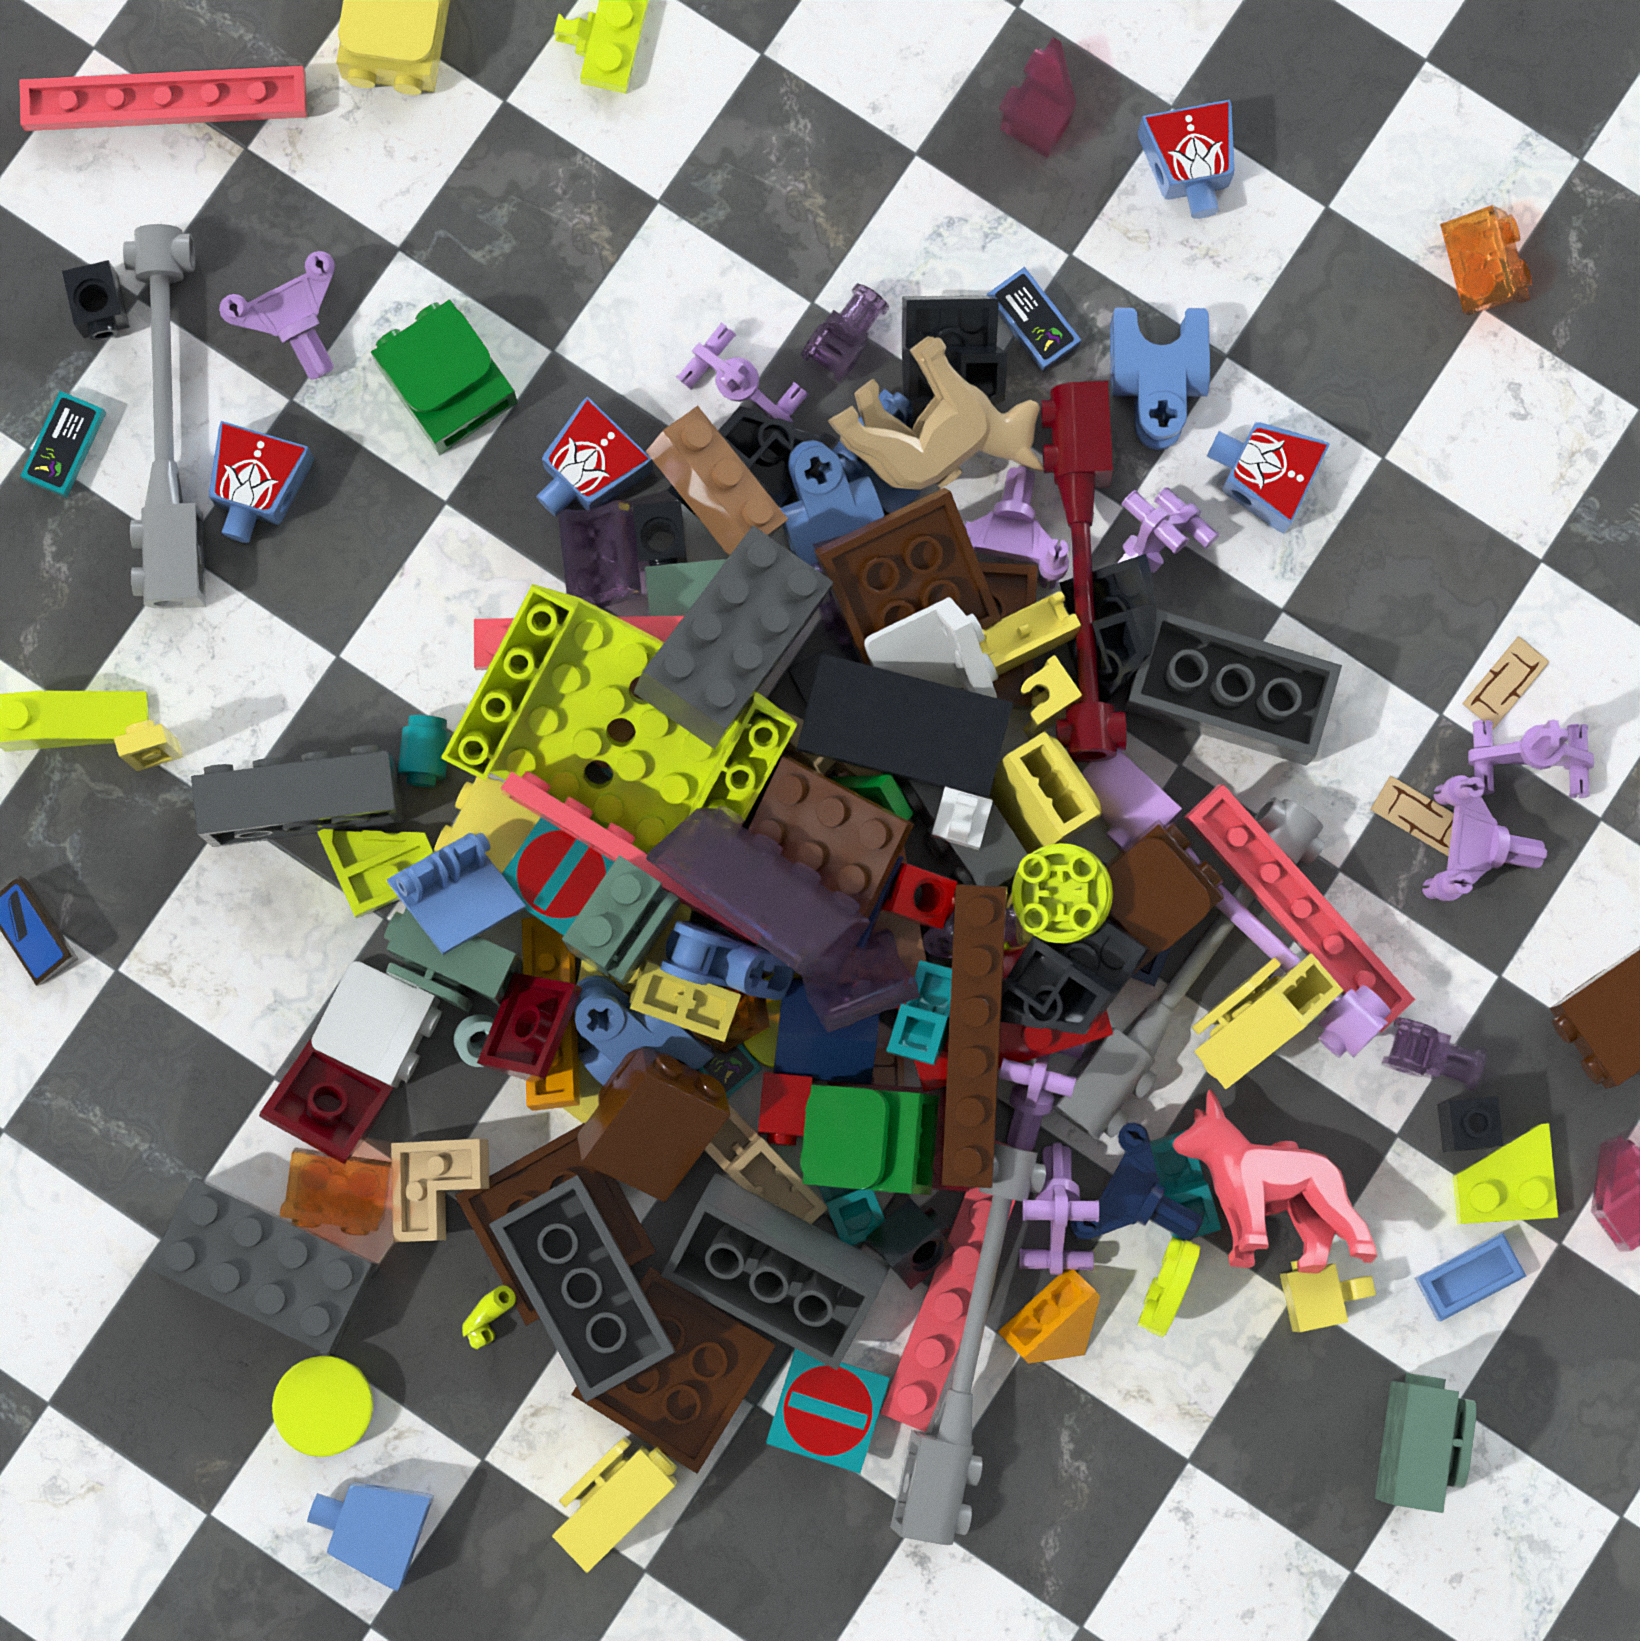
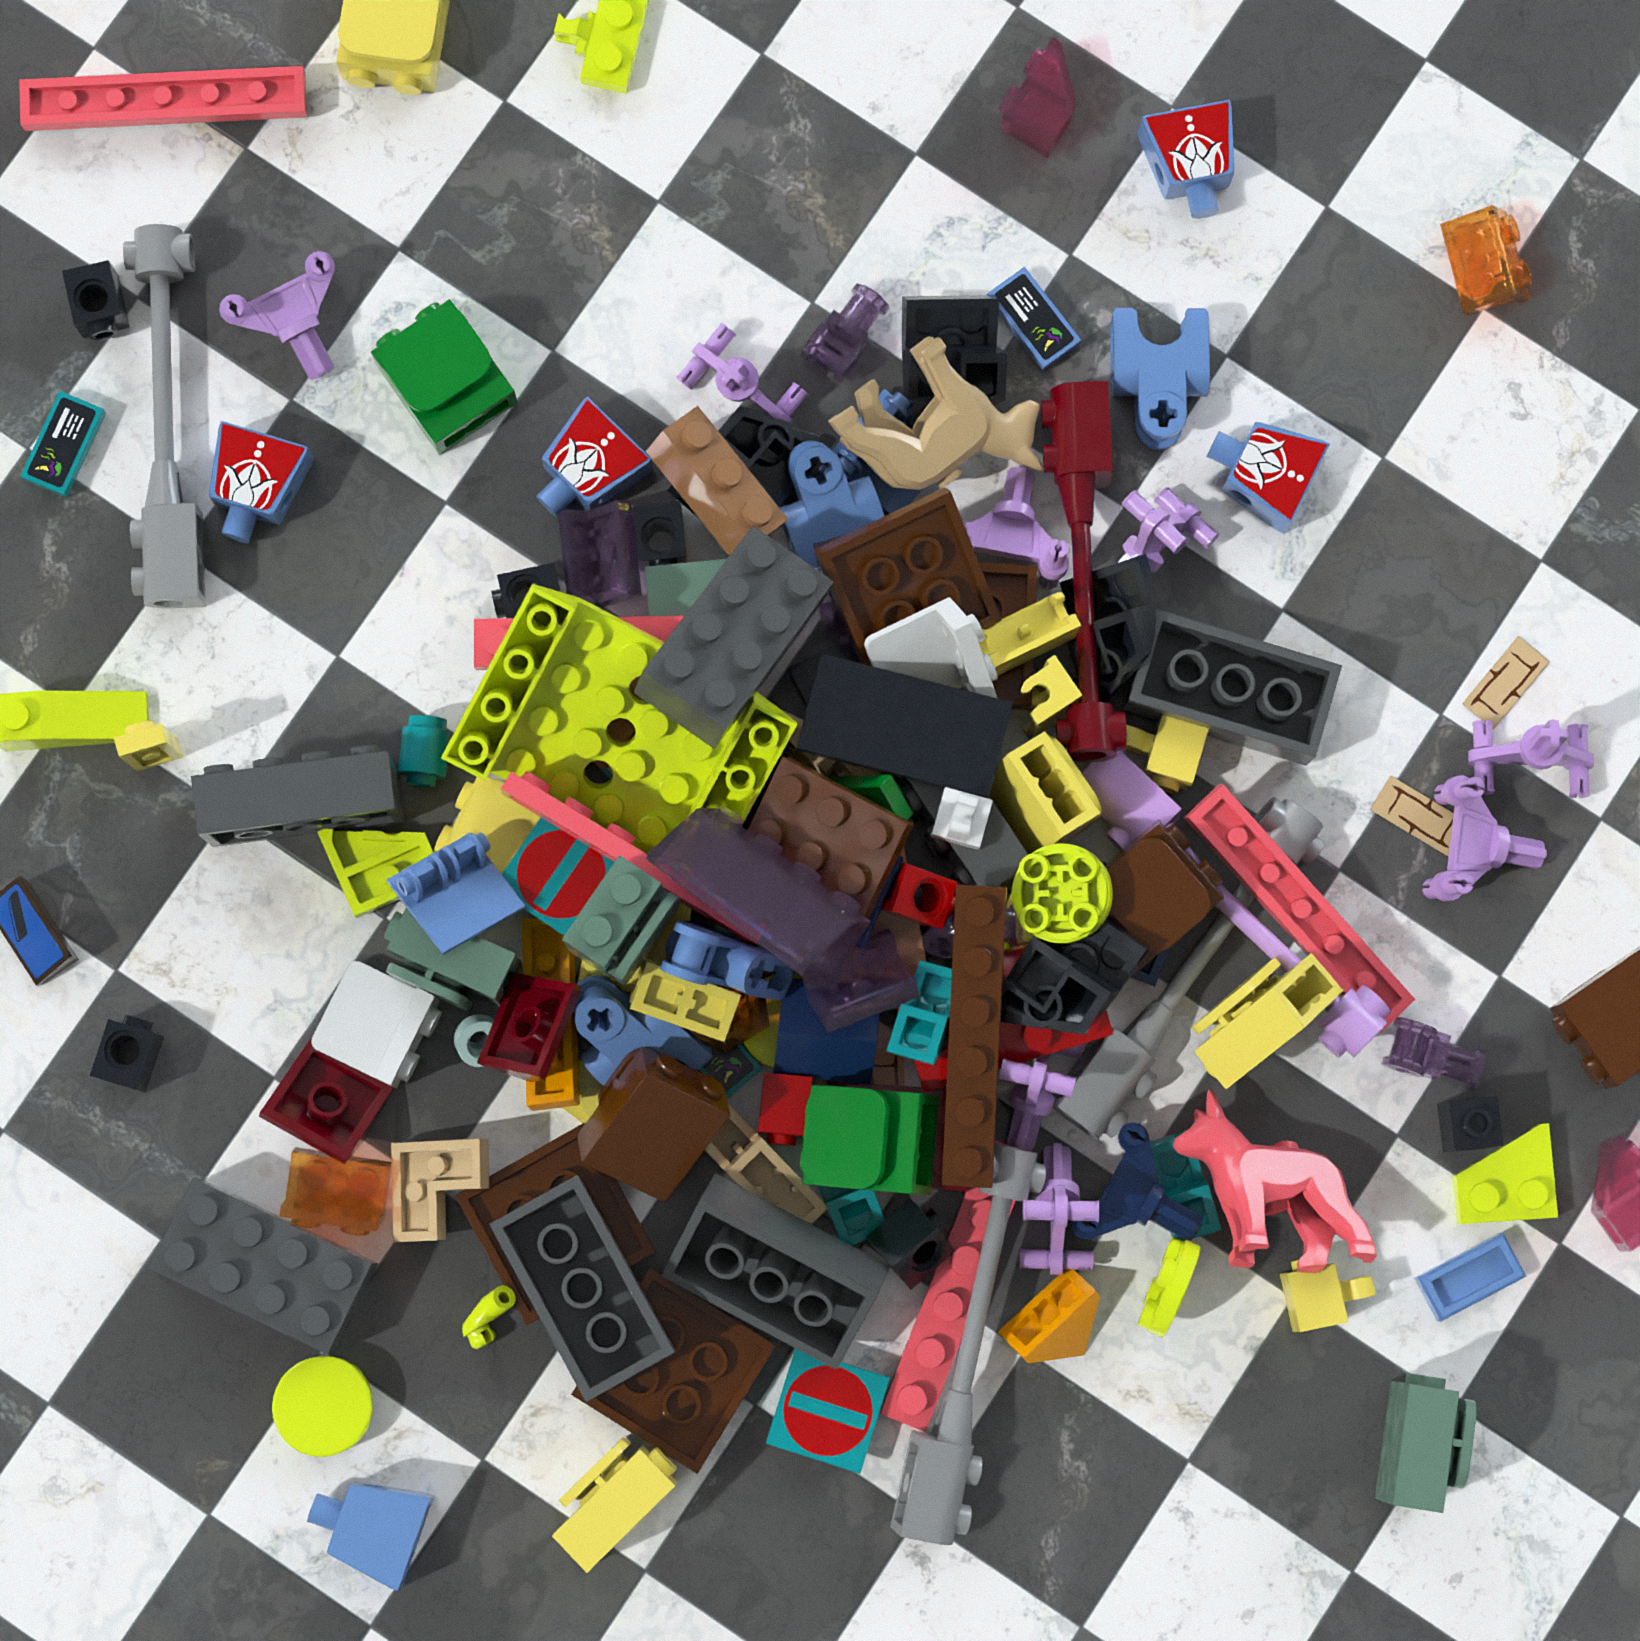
(134, 1075): none -> black brick
(512, 582): none -> black brick
(1170, 751): none -> light yellow brick

